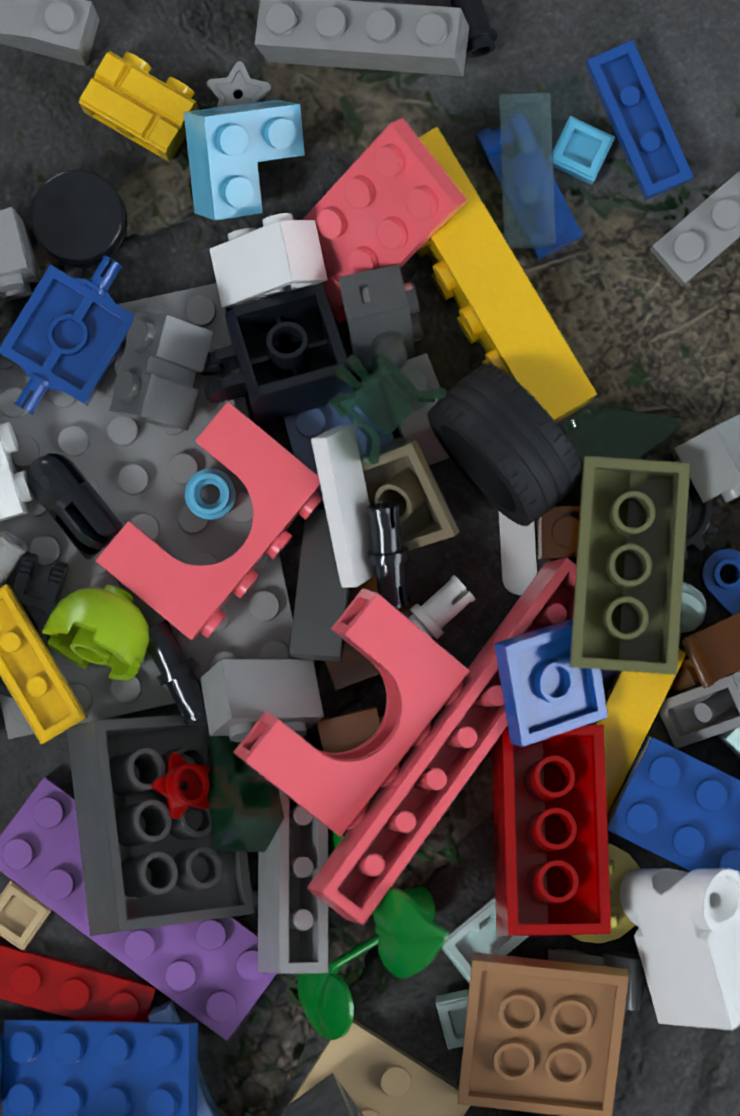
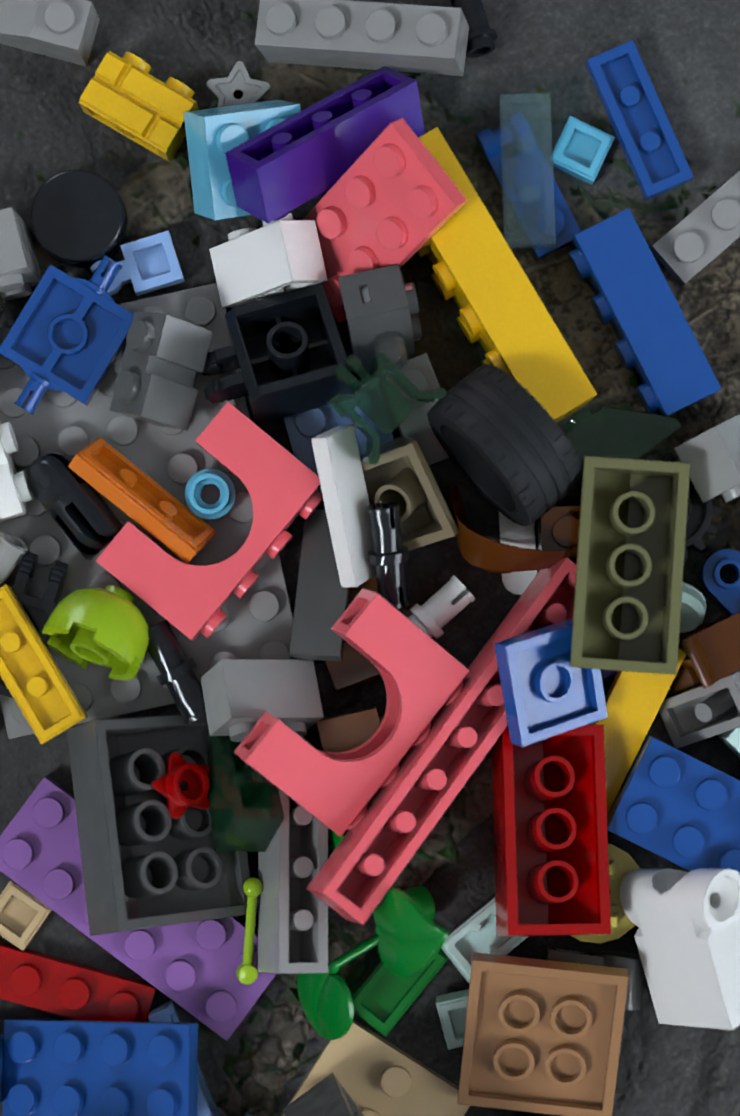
(142, 499): none -> orange tile
(148, 265): none -> light blue plate
(246, 971): none -> lime hinge
(319, 144): none -> dark purple brick
(385, 998): none -> green tile
(491, 554): none -> reddish brown piece
(643, 315): none -> blue brick

